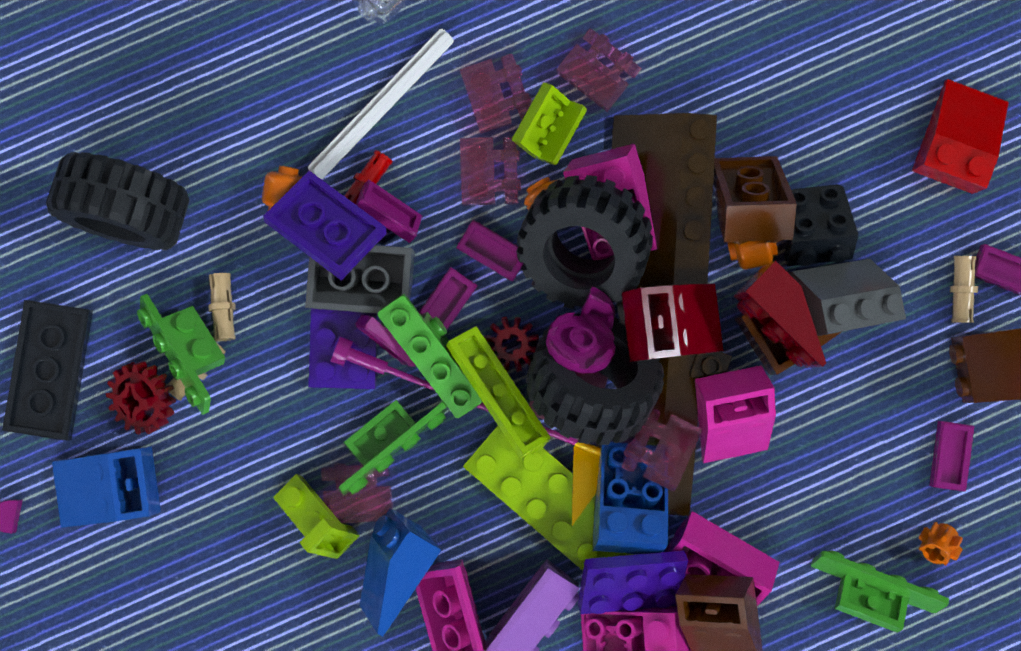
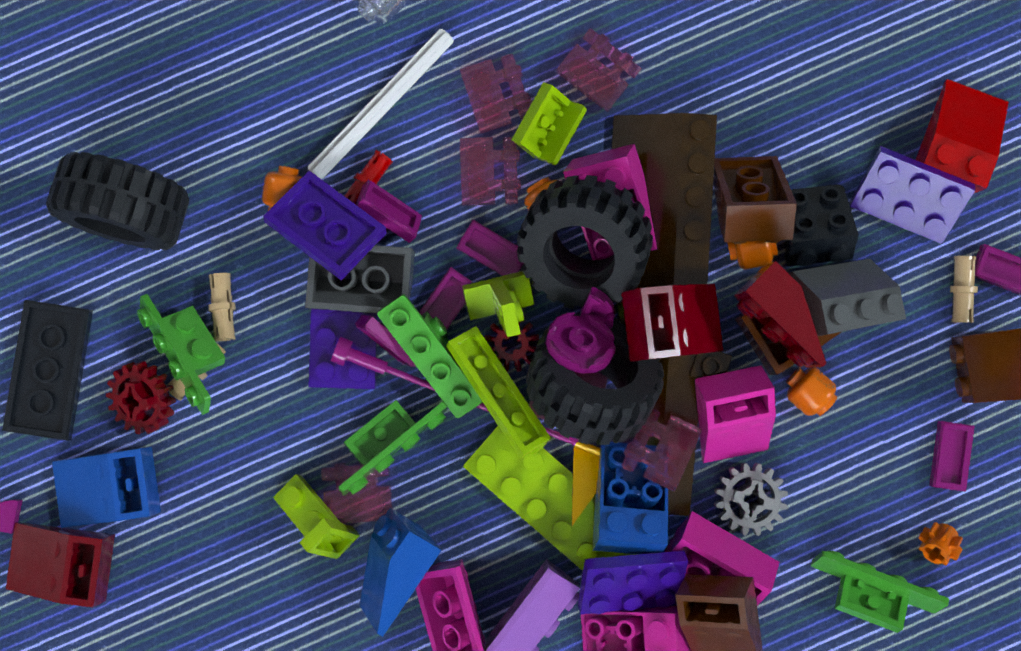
(60, 564): none -> dark red slope
(502, 297): none -> lime bracket
(749, 512): none -> light grey gear
(811, 391): none -> orange head
(912, 195): none -> plate

